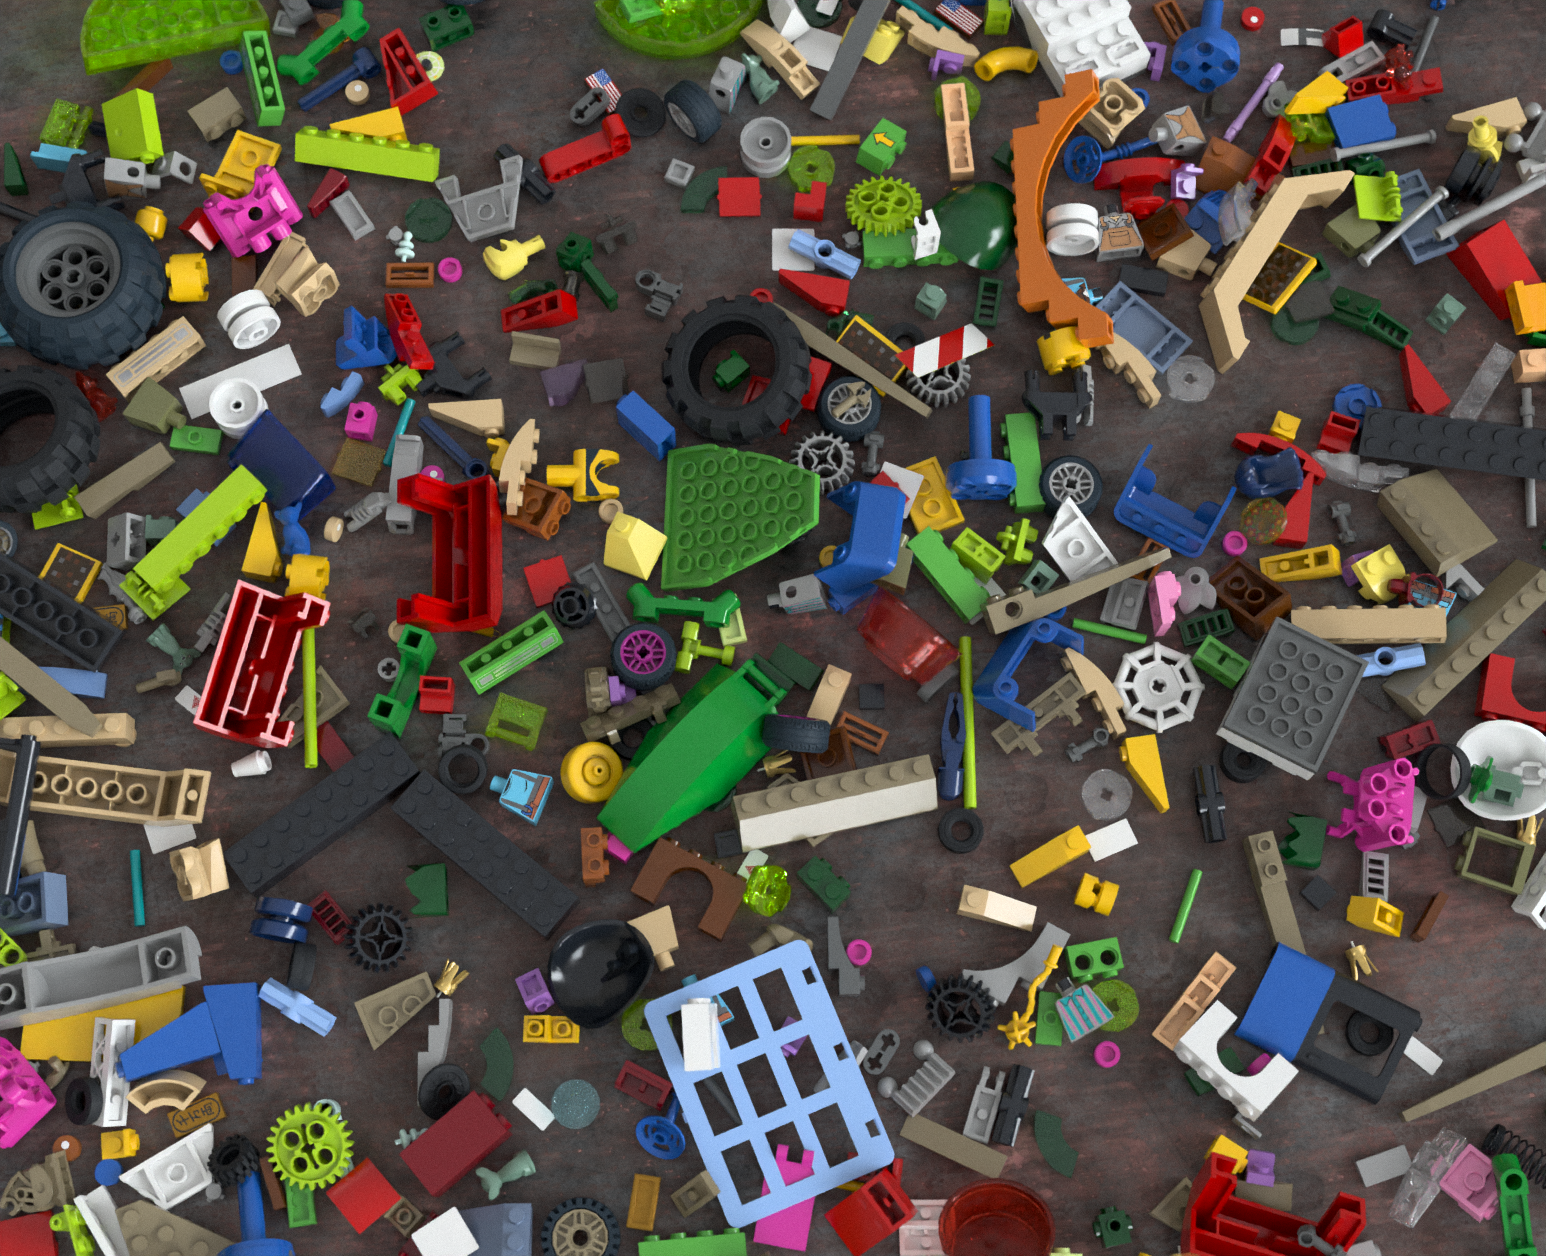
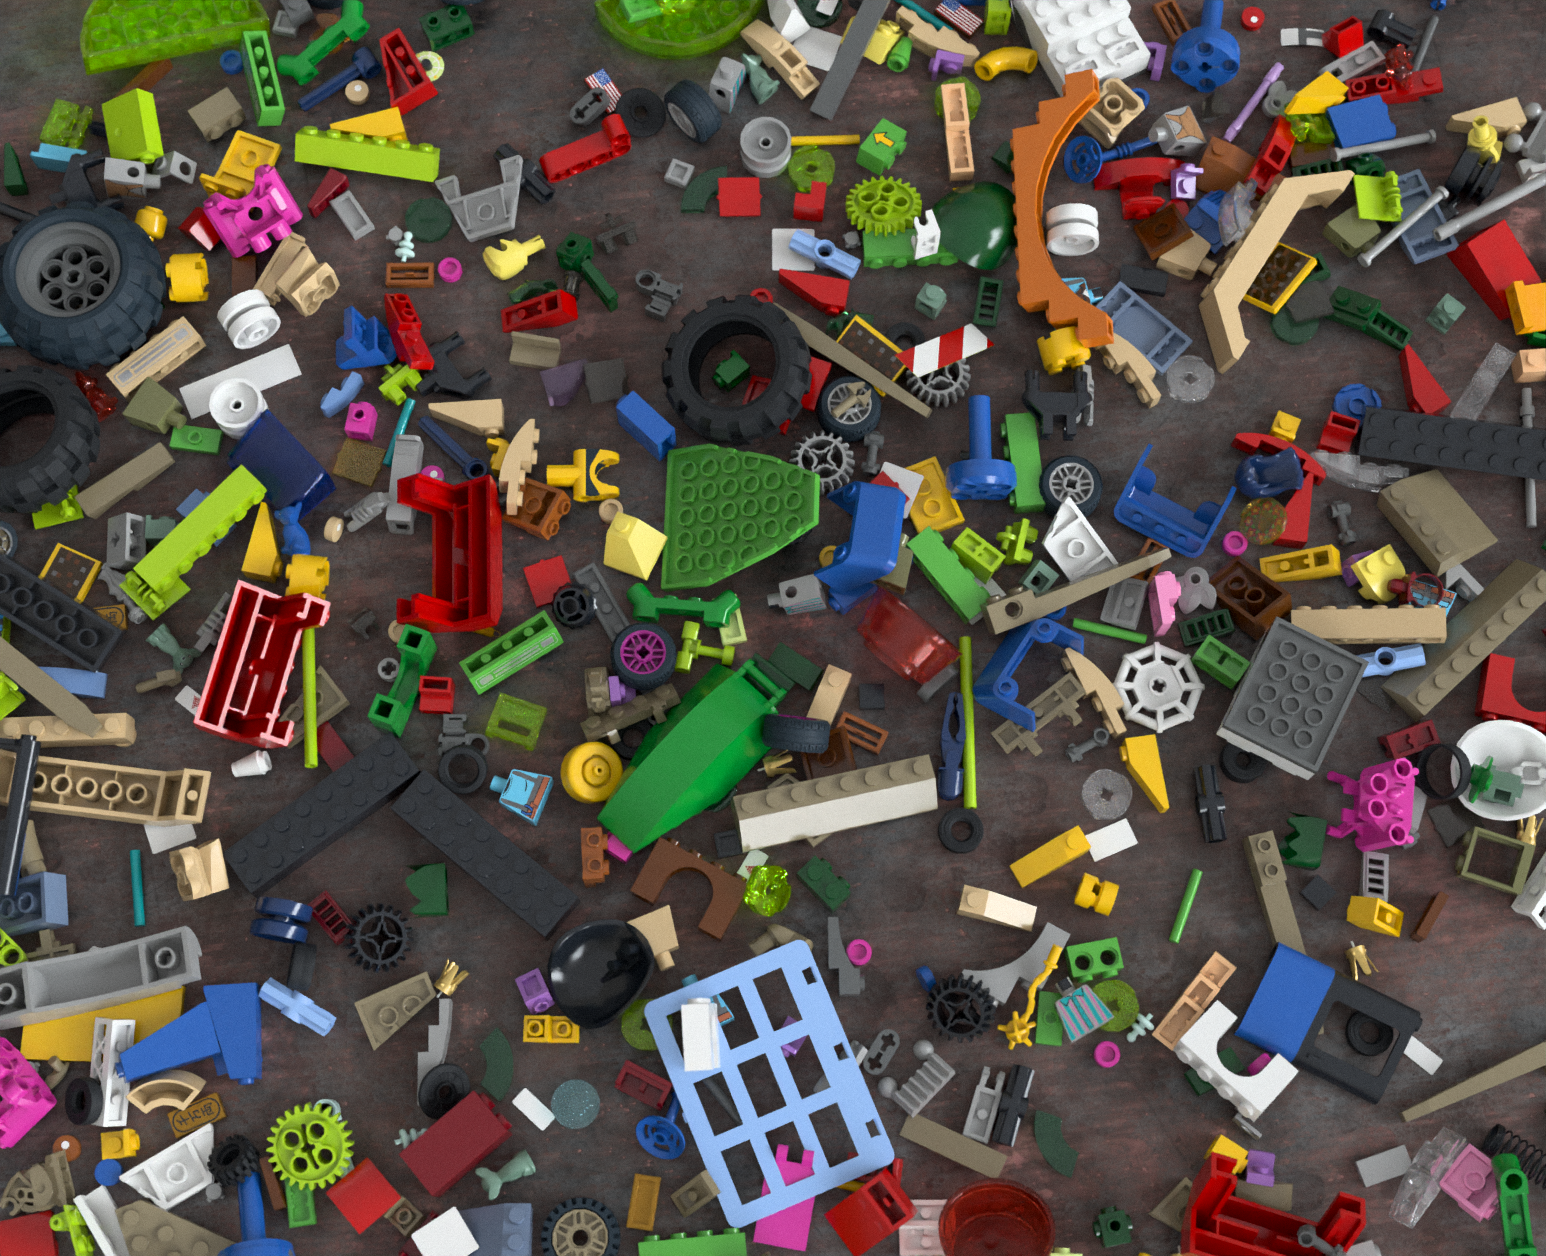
(900, 55): none -> bright green cone
(1117, 235): torso -> none
(1139, 1028): none -> light aqua hair

